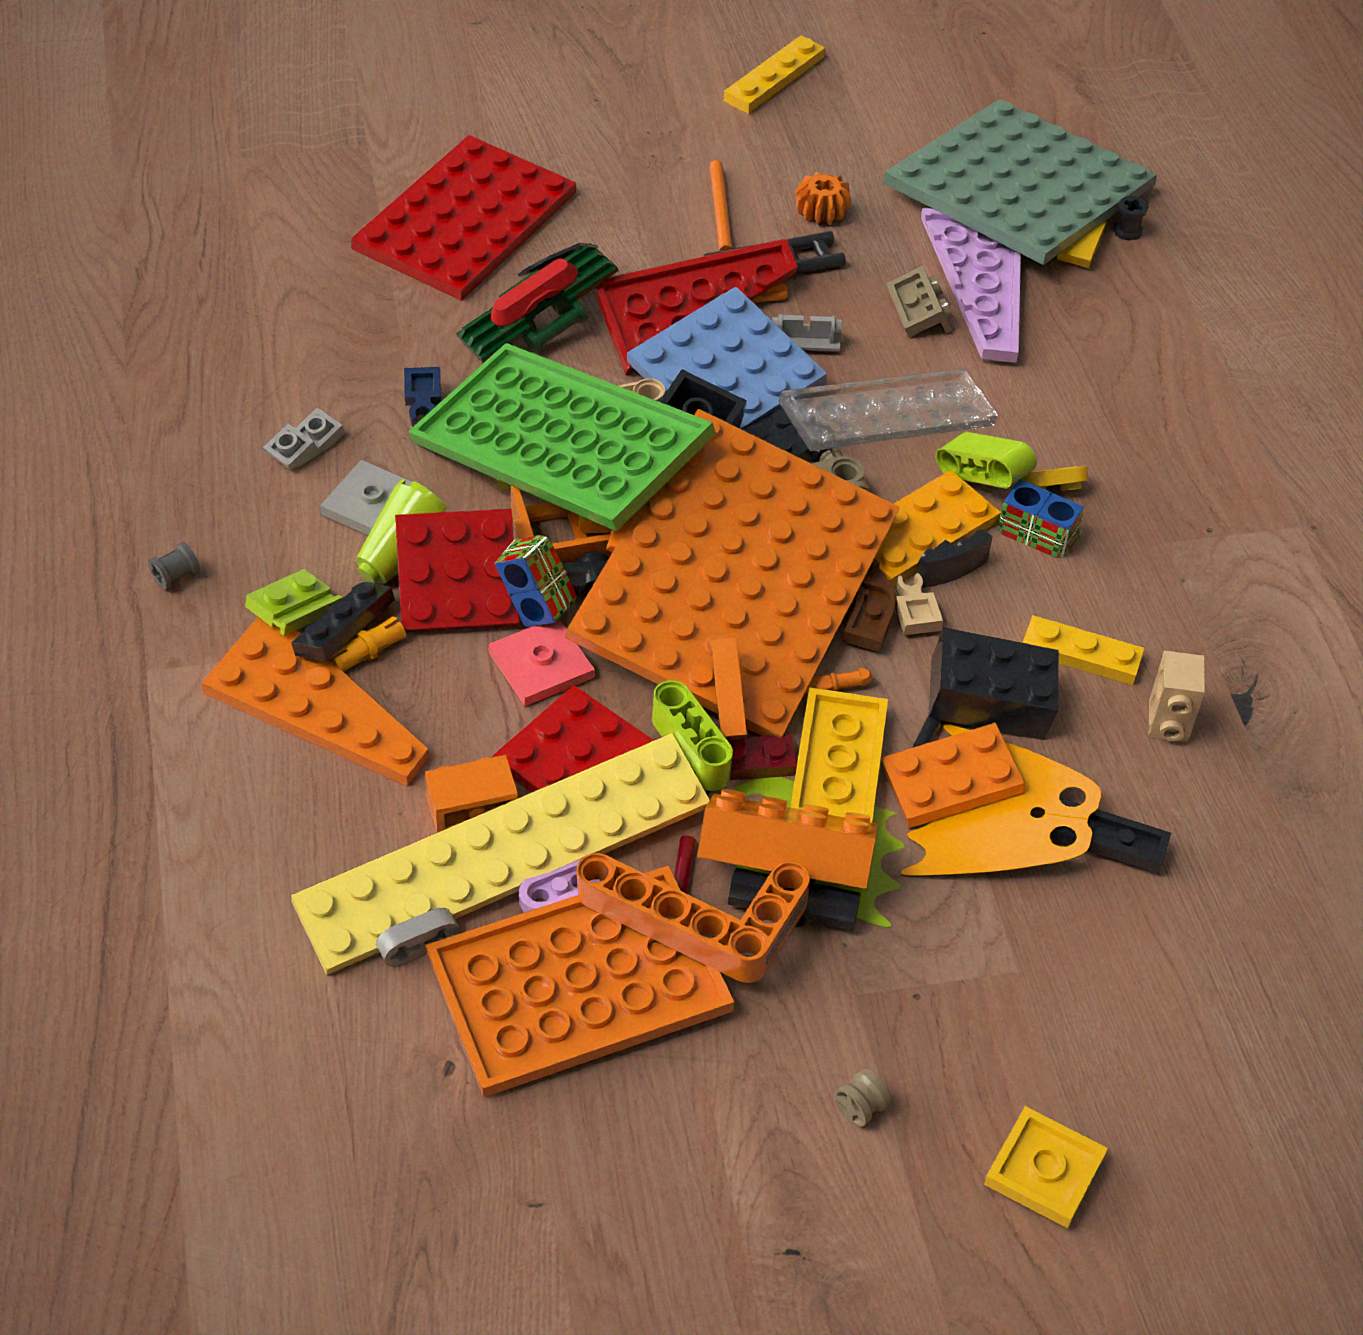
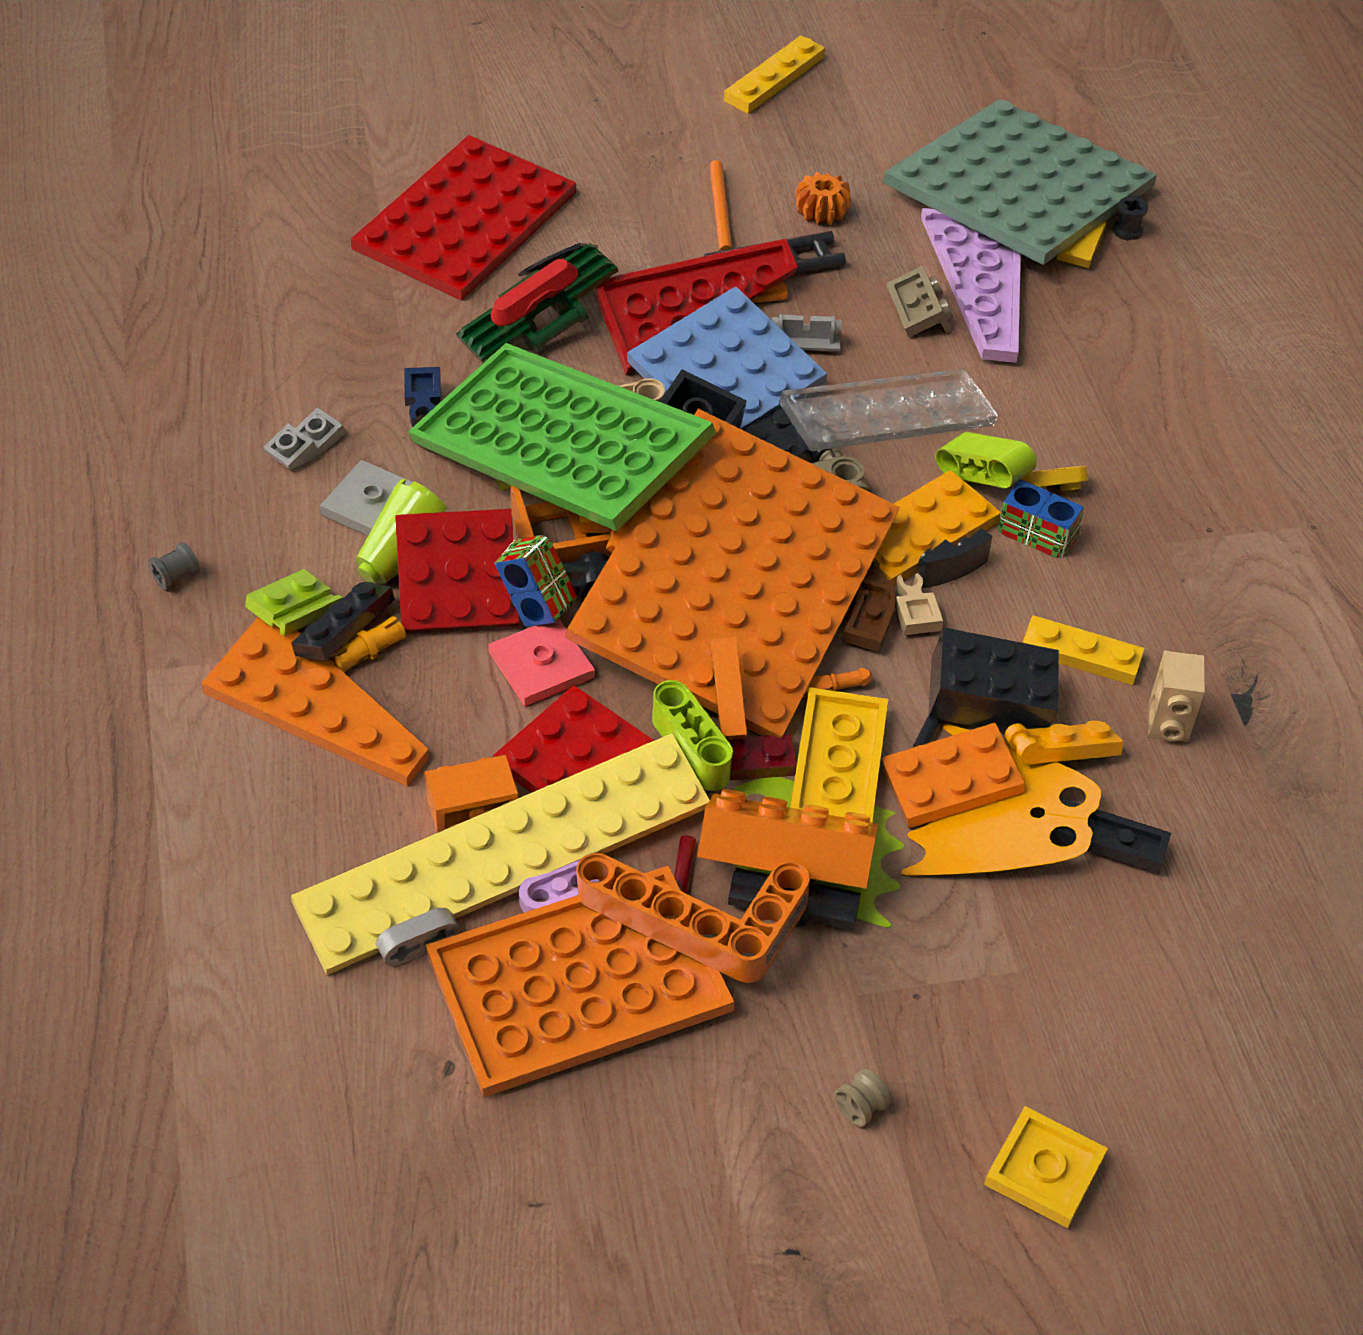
(1063, 742): none -> light orange plate

